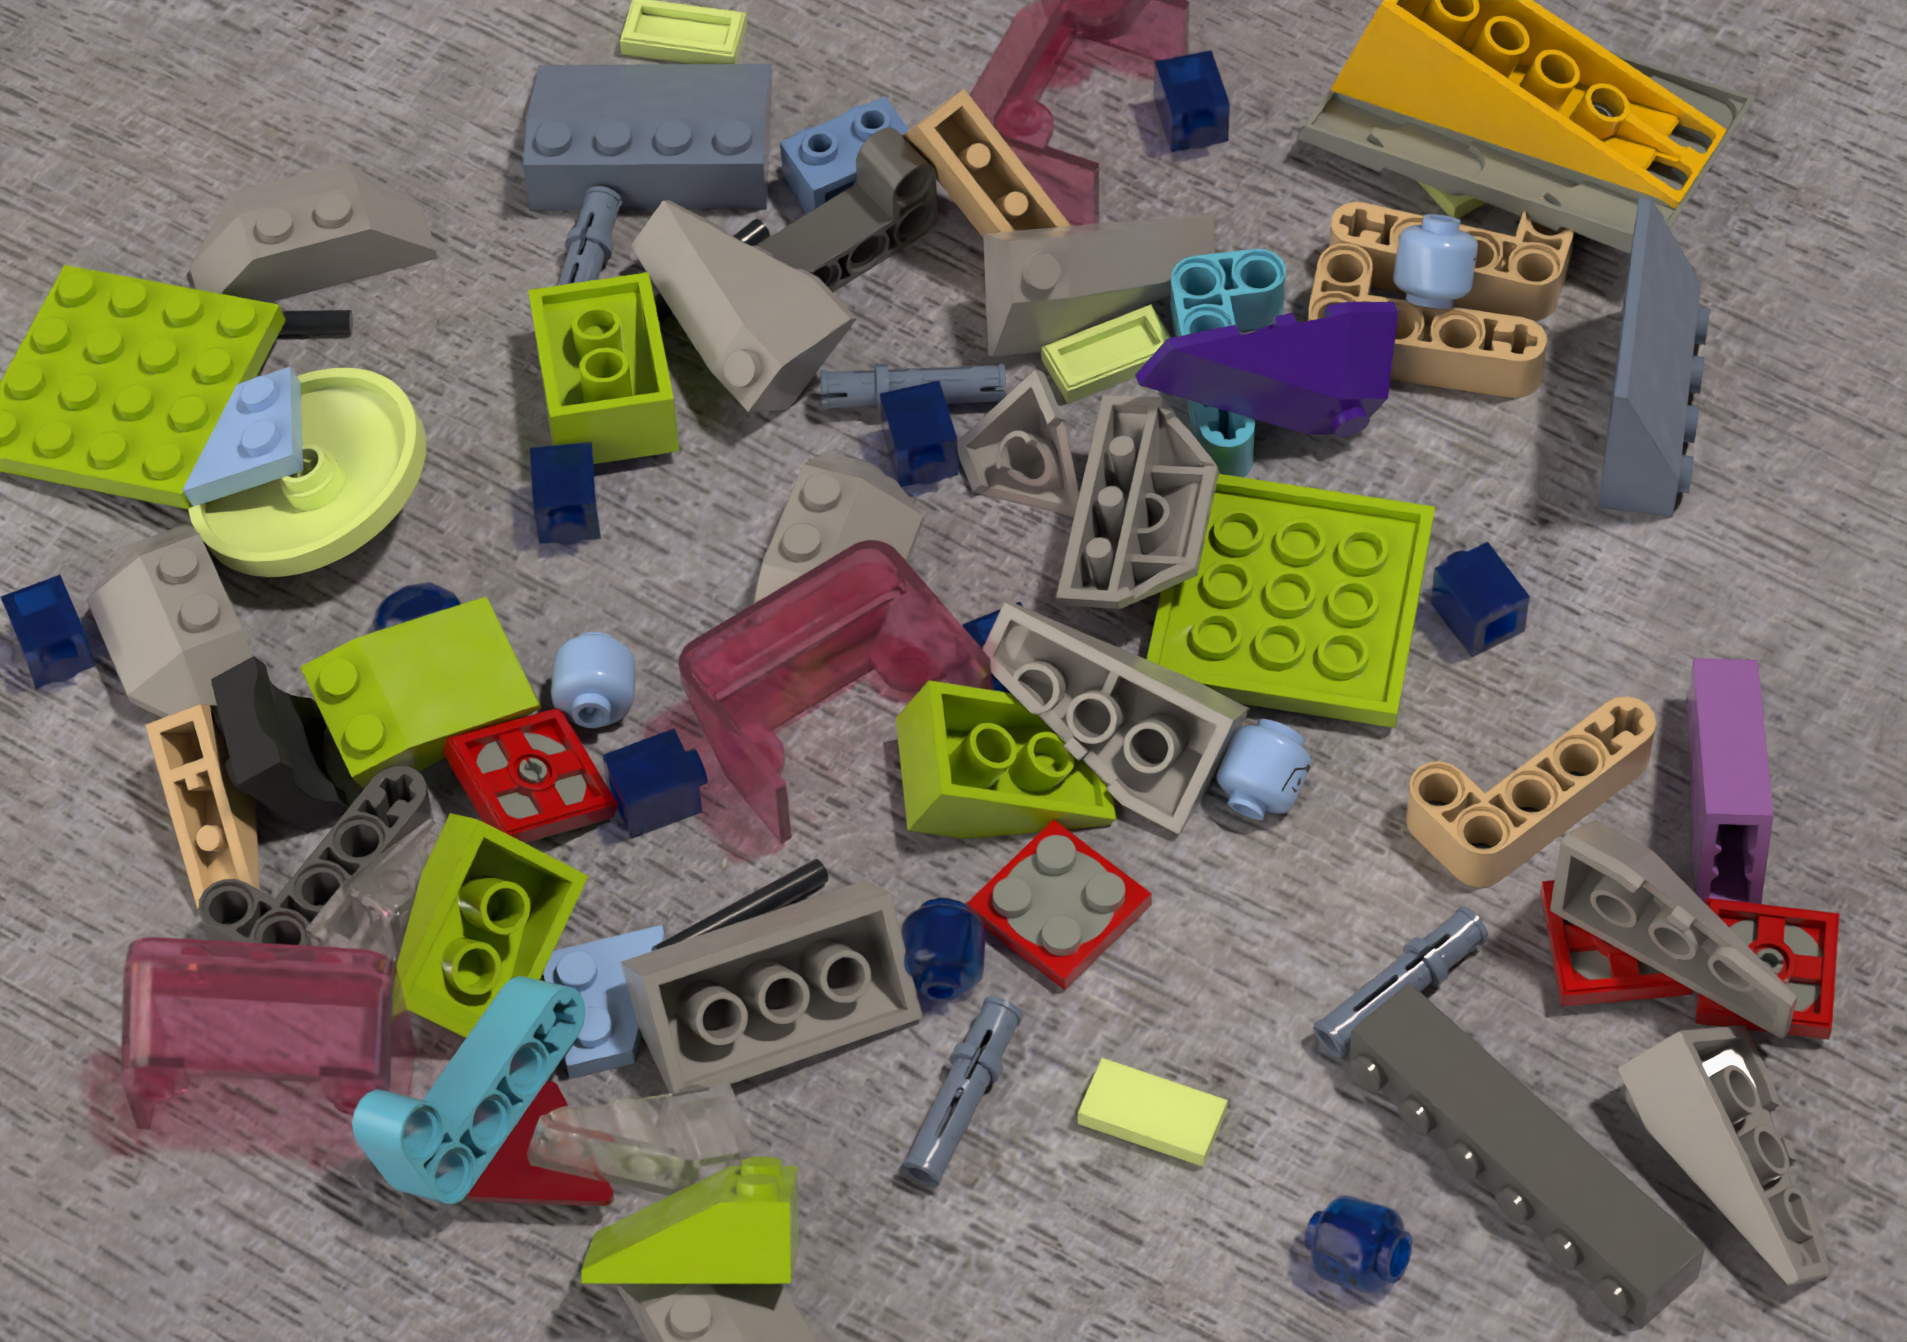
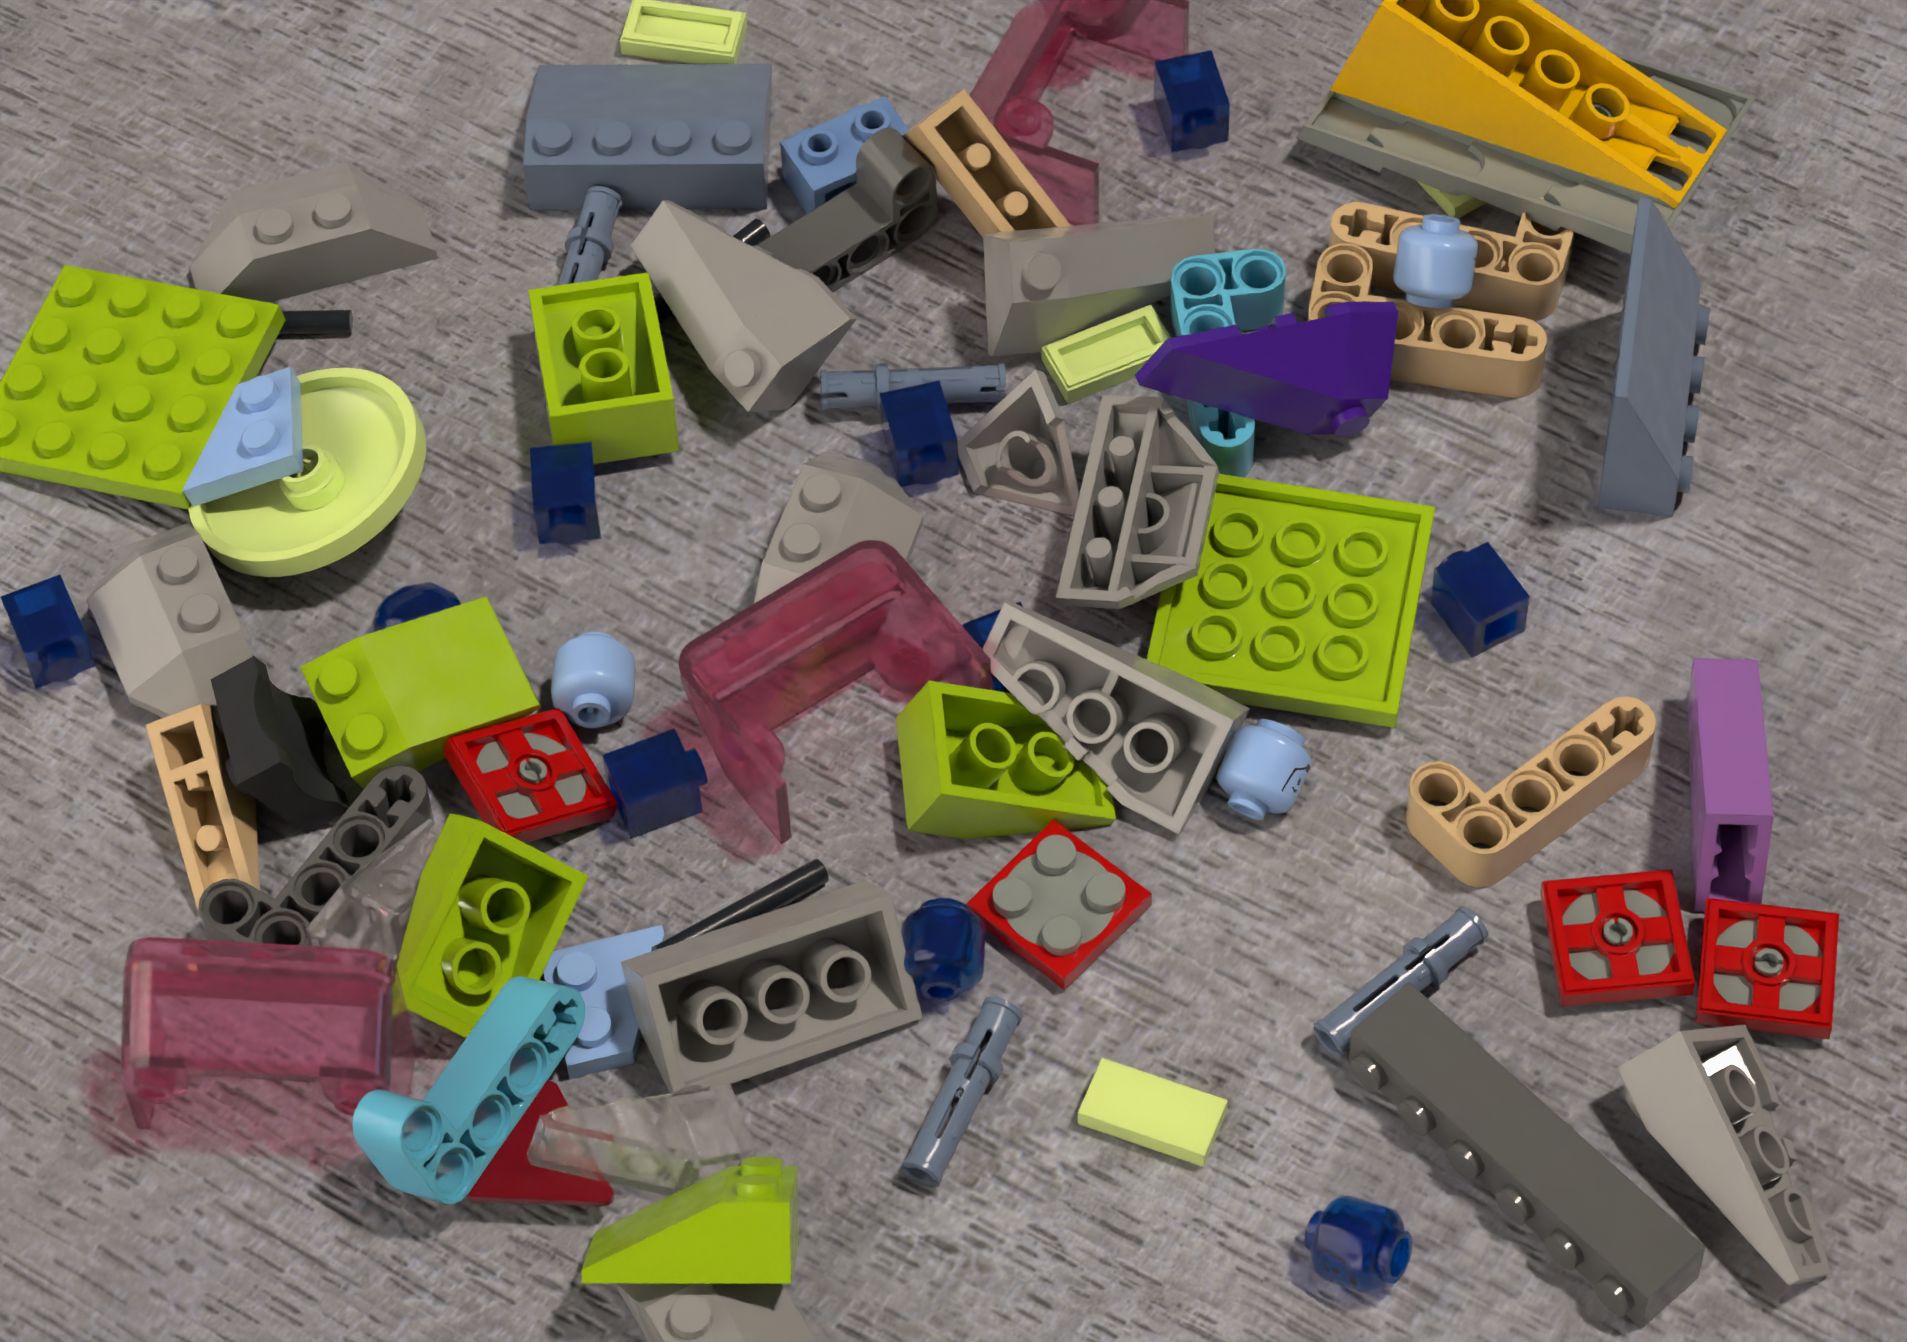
(1646, 910): light grey wedge -> none

